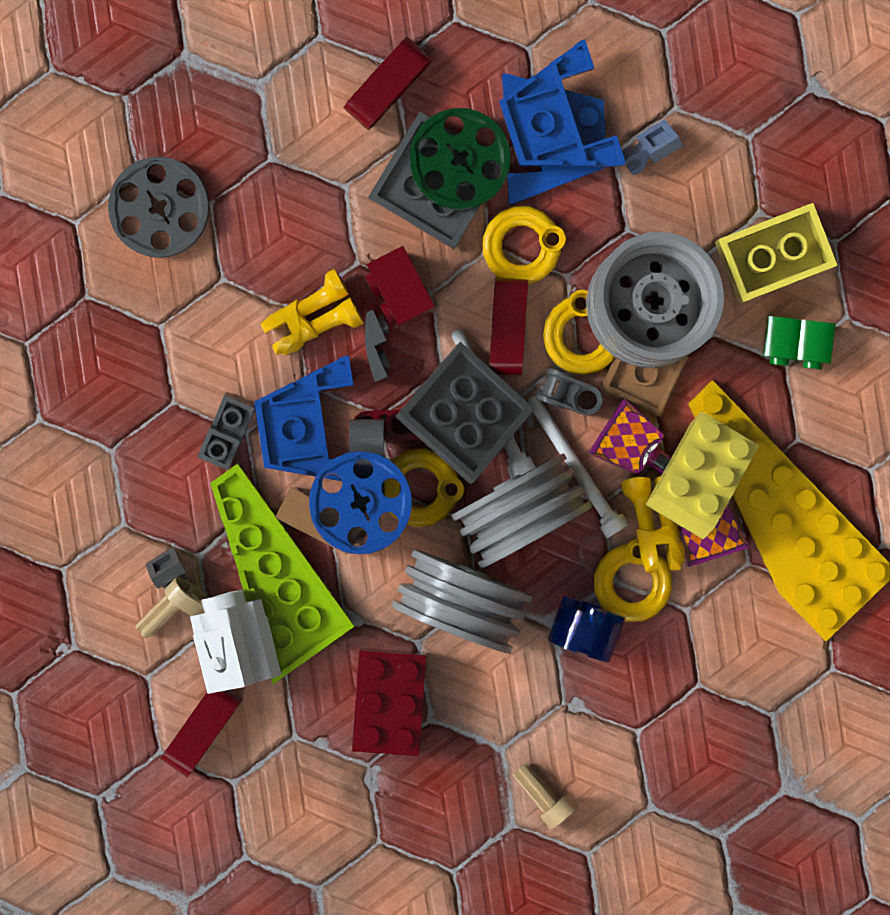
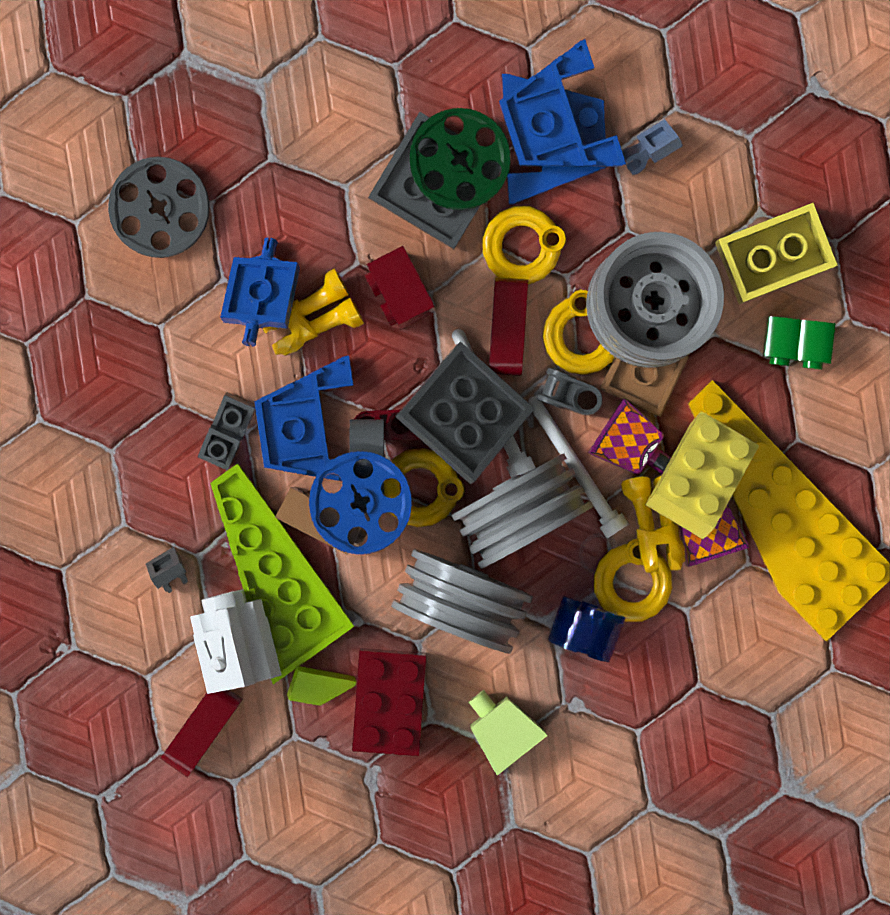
(178, 595): tan piece -> none
(260, 292): none -> blue plate
(318, 686): none -> lime tile
(375, 333): dark grey slope -> none
(387, 83): dark red beam -> none
(503, 730): none -> yellowish green torso
(553, 810): tan piece -> none

